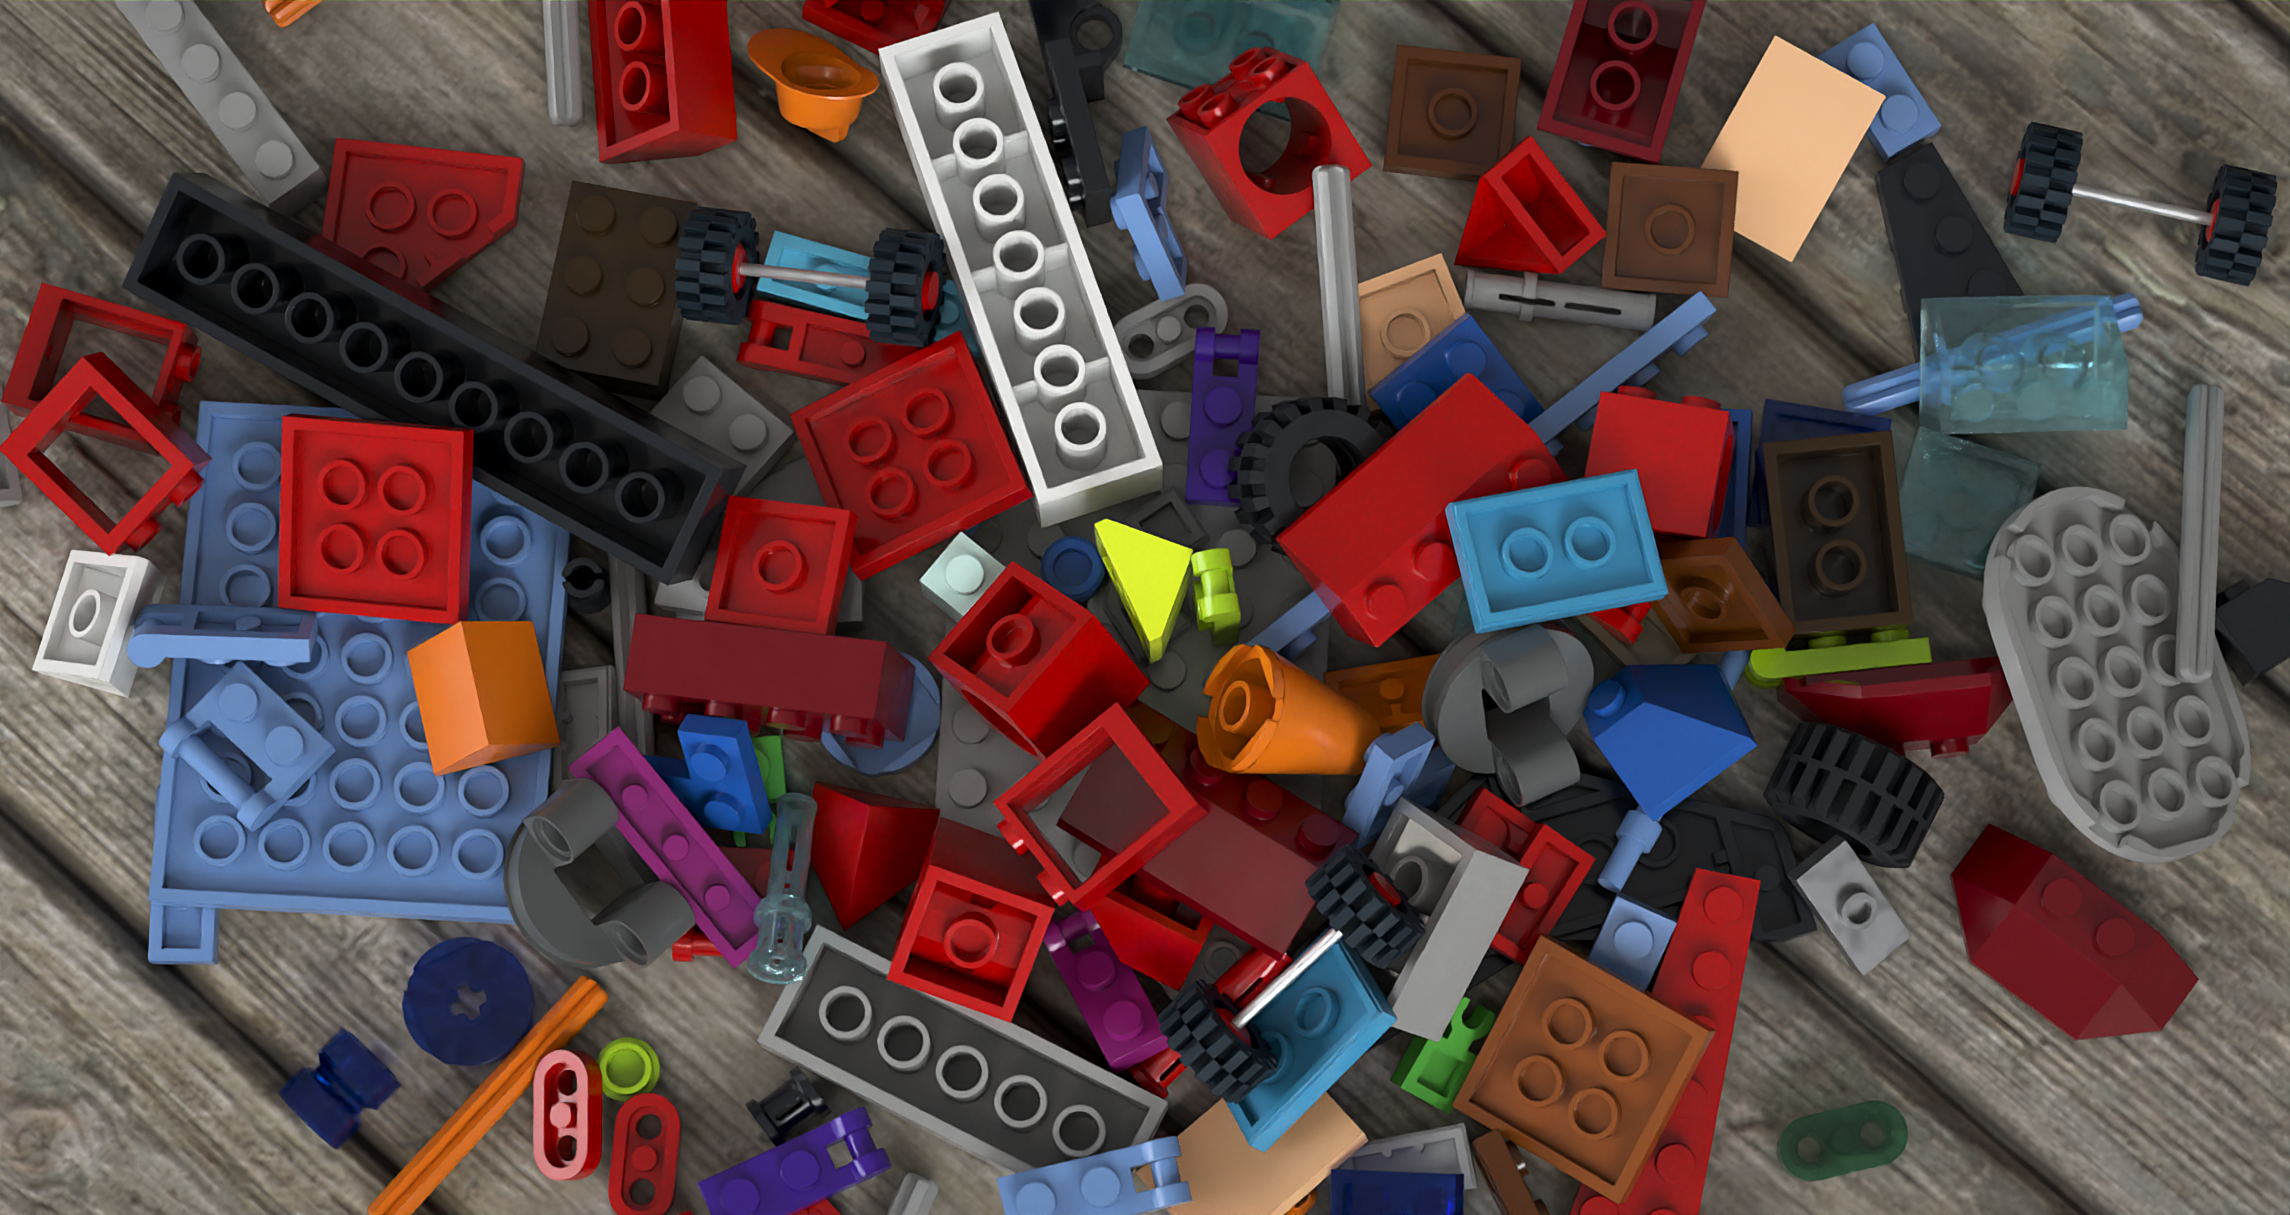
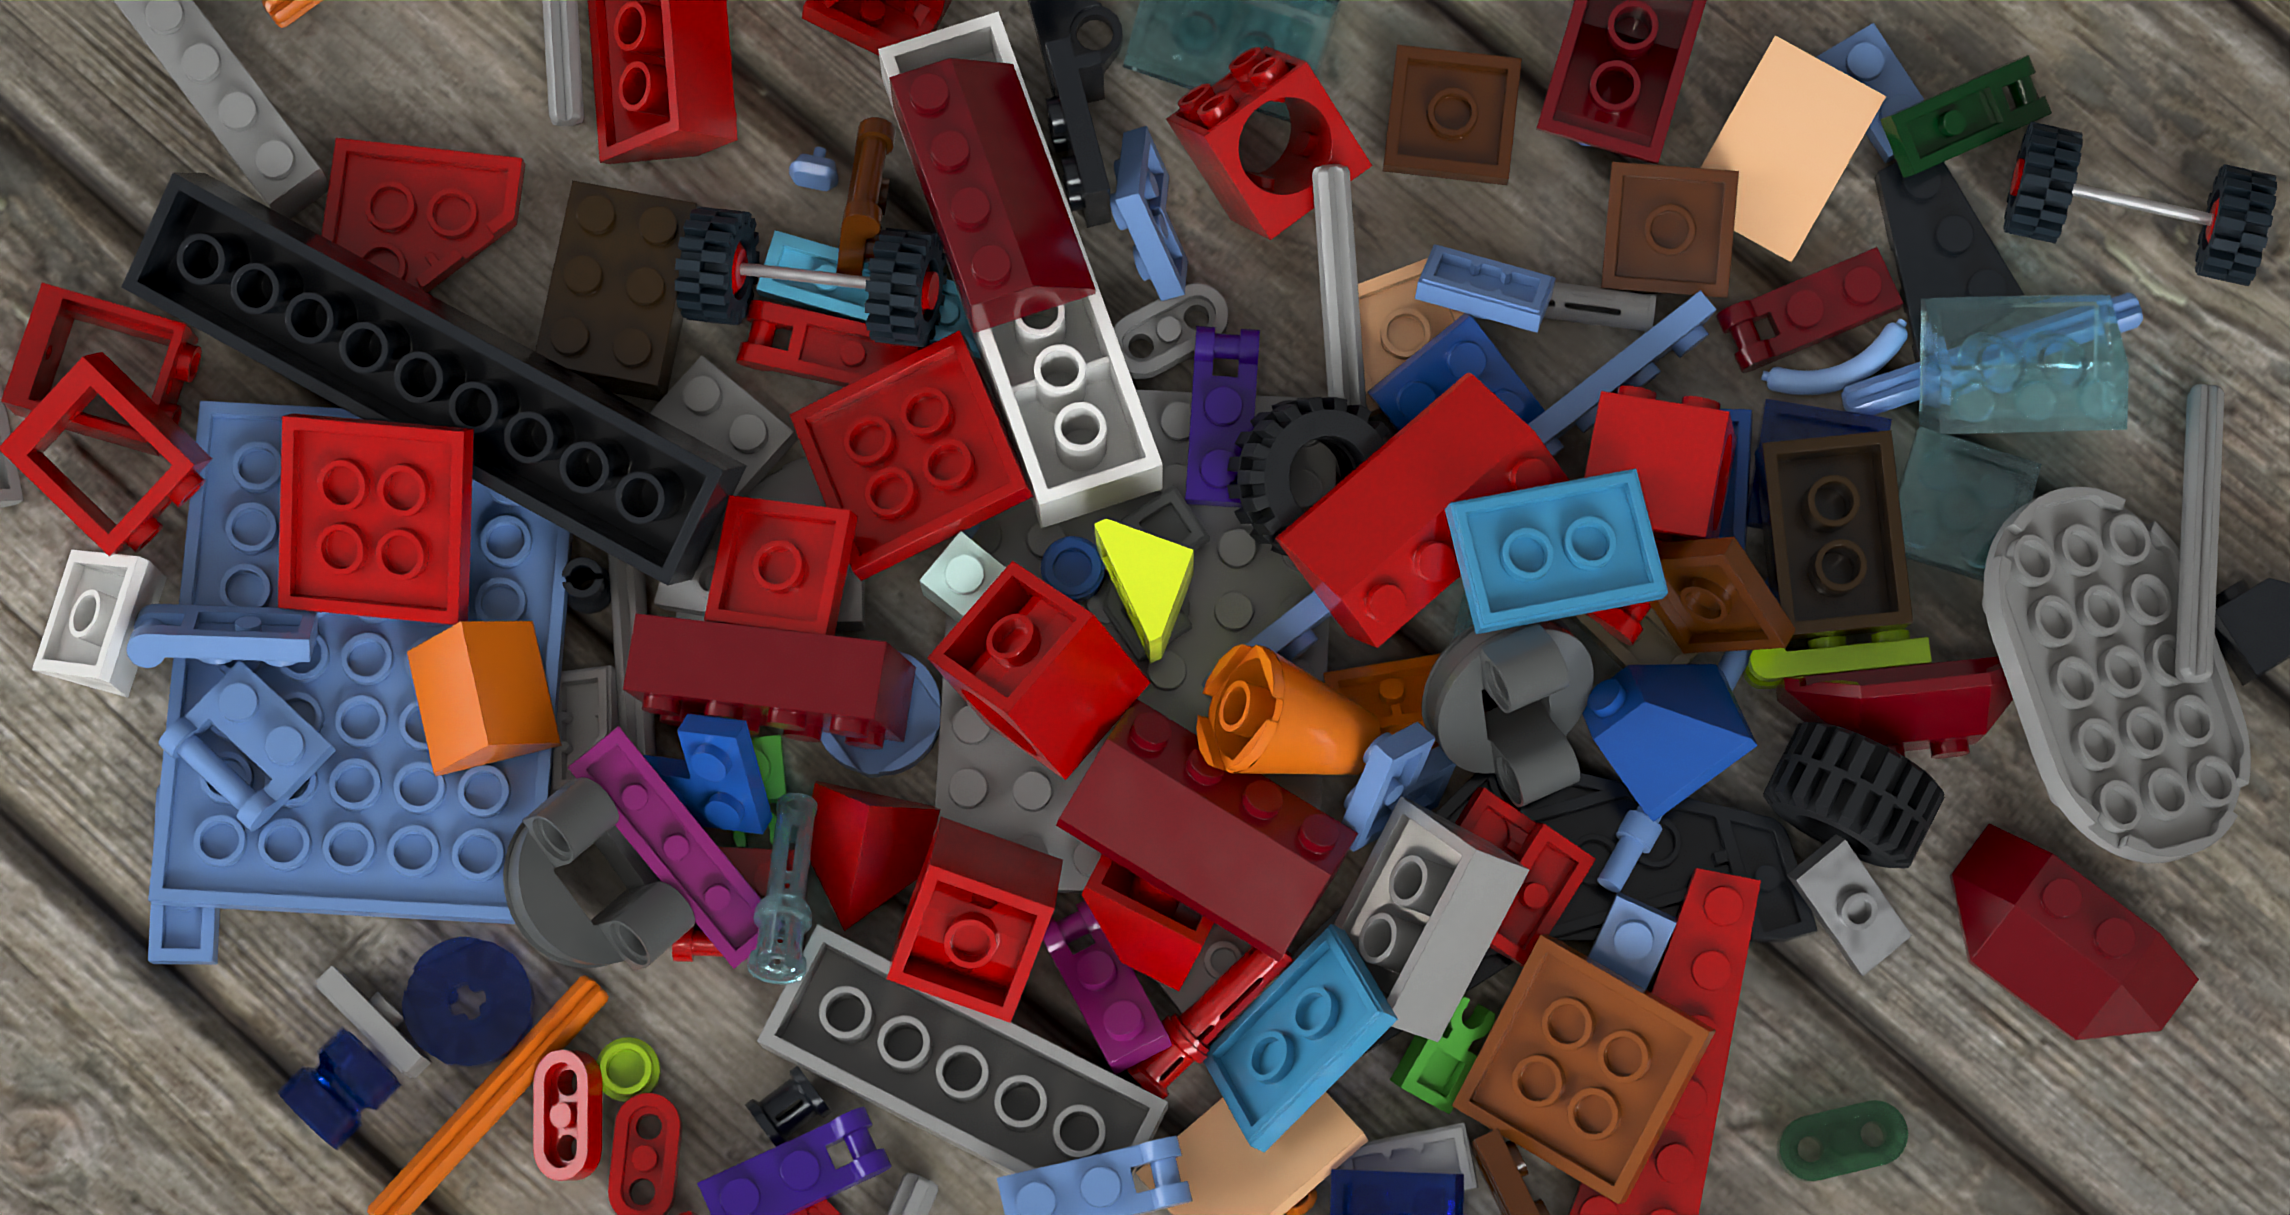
(375, 1019): none -> light grey plate
(813, 80): orange piece -> none
(814, 171): none -> medium blue rock
(866, 195): none -> reddish brown plate
(989, 189): none -> dark red slope
(1023, 833): red window -> none
(1215, 596): lime plate -> none
(1218, 1036): black axle -> none
(1485, 288): none -> medium blue plate
(1526, 217): red slope -> none
(1811, 309): none -> dark red plate
(1839, 376): none -> light blue piece
(1964, 117): none -> dark green plate

